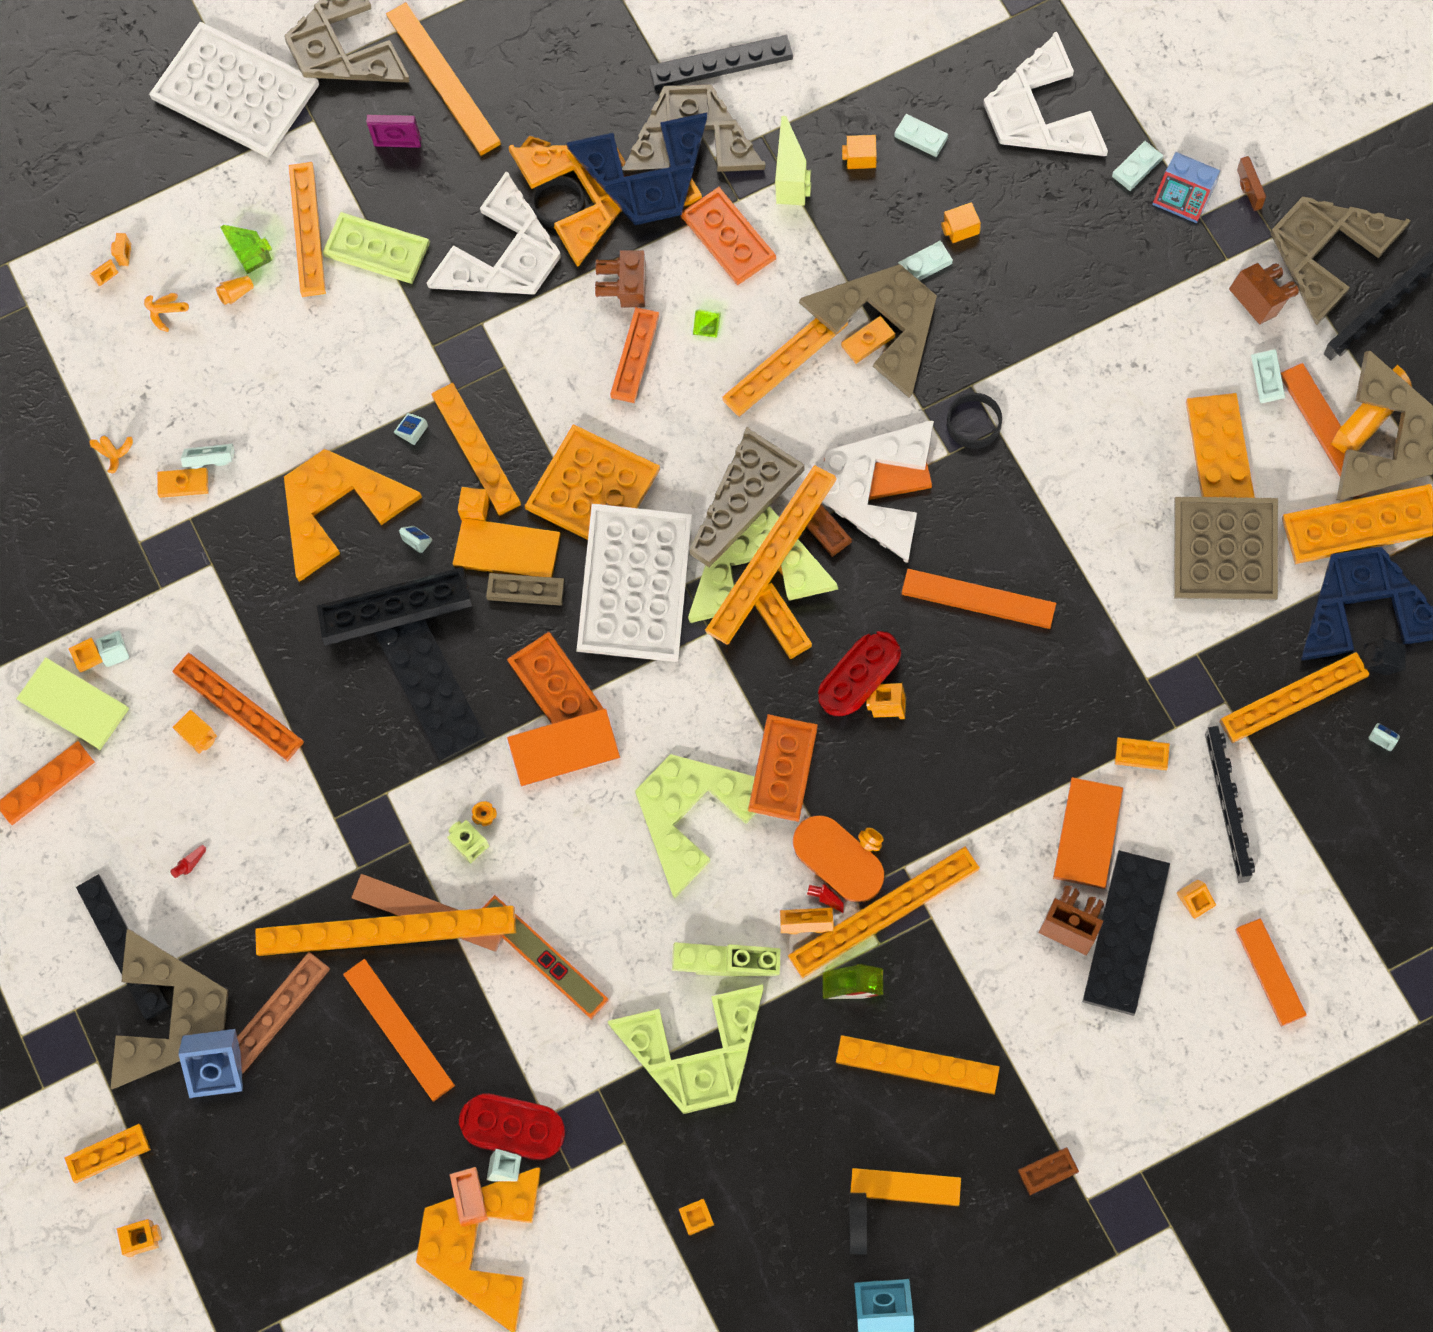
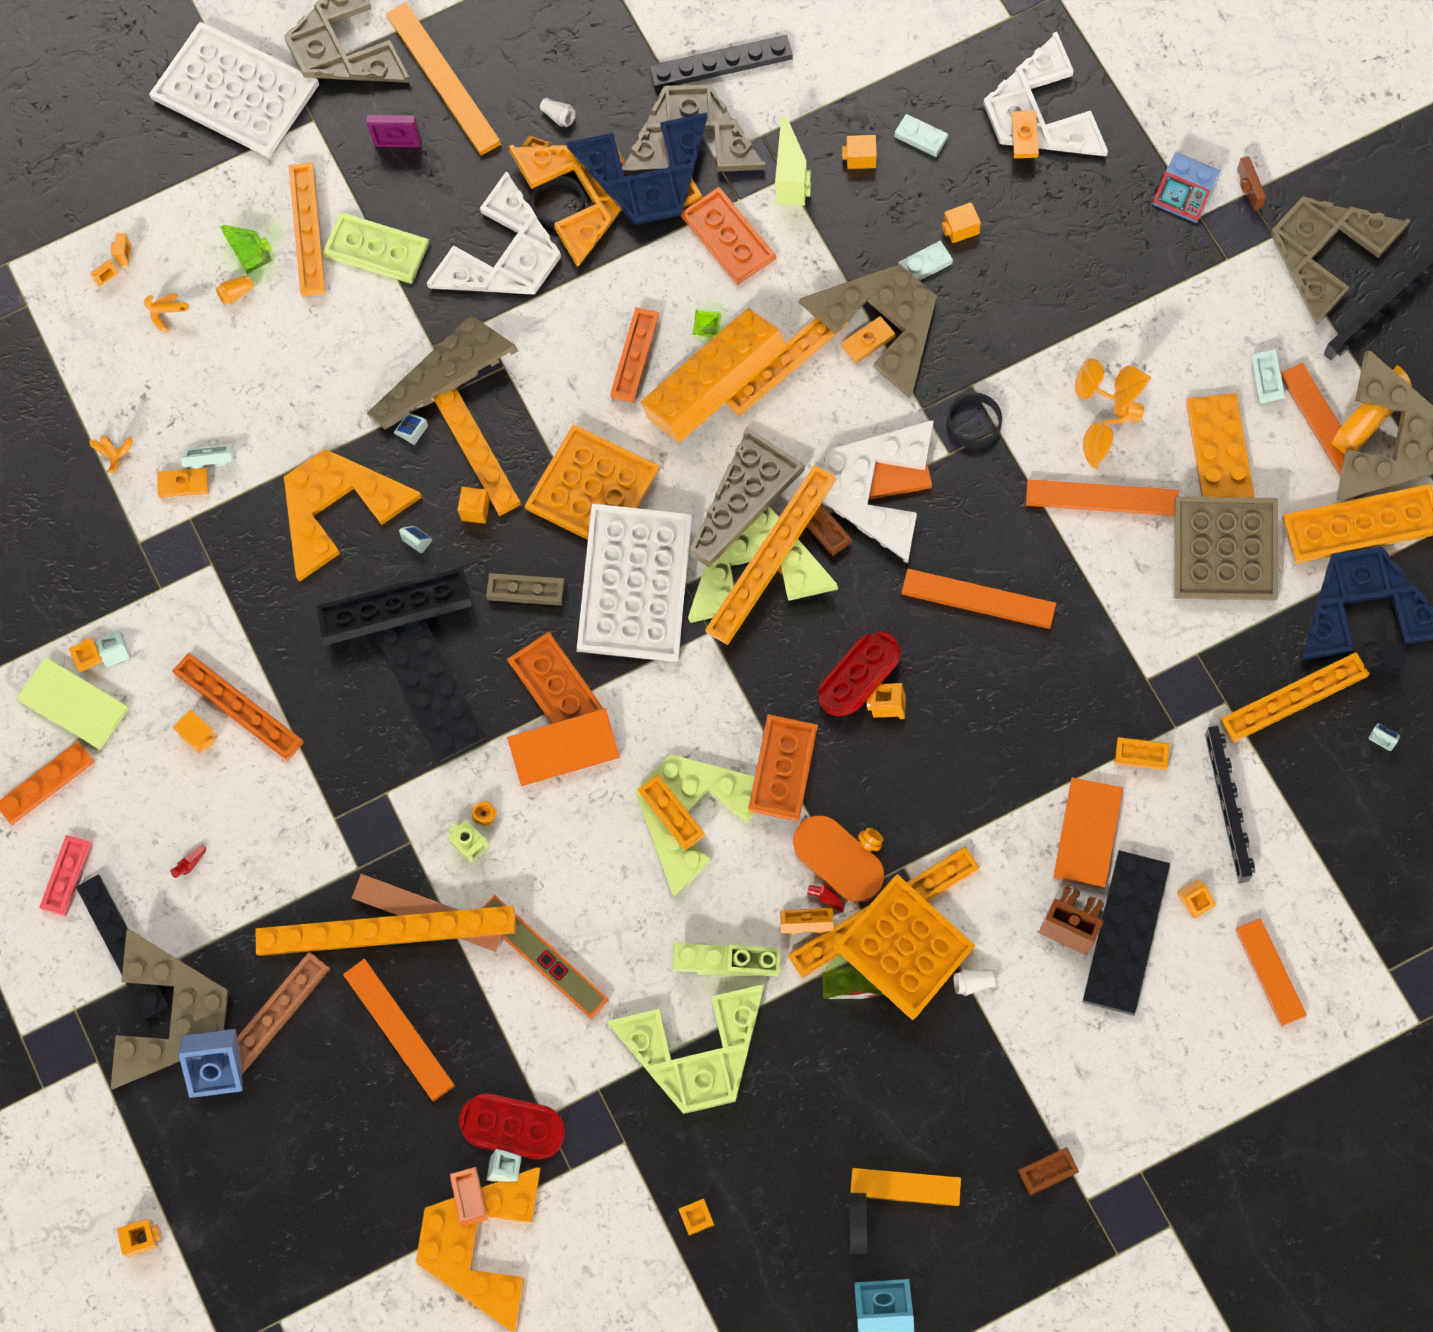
(65, 875): none -> coral tile
(107, 1153): light orange plate -> none
(444, 369): none -> dark tan wing
(506, 549): light orange tile -> none
(559, 112): none -> white cone
(632, 278): dark orange brick -> none
(671, 812): none -> light orange tile
(713, 375): none -> light orange brick
(782, 622): light orange plate -> none
(904, 946): none -> light orange plate
(917, 1064): light orange plate -> none
(971, 981): none -> white cone
(1024, 134): none -> light orange plate
(1101, 497): none -> orange tile
(1128, 386): none -> light orange plant
(1137, 165): light aqua plate -> none
(1260, 293): dark orange brick -> none

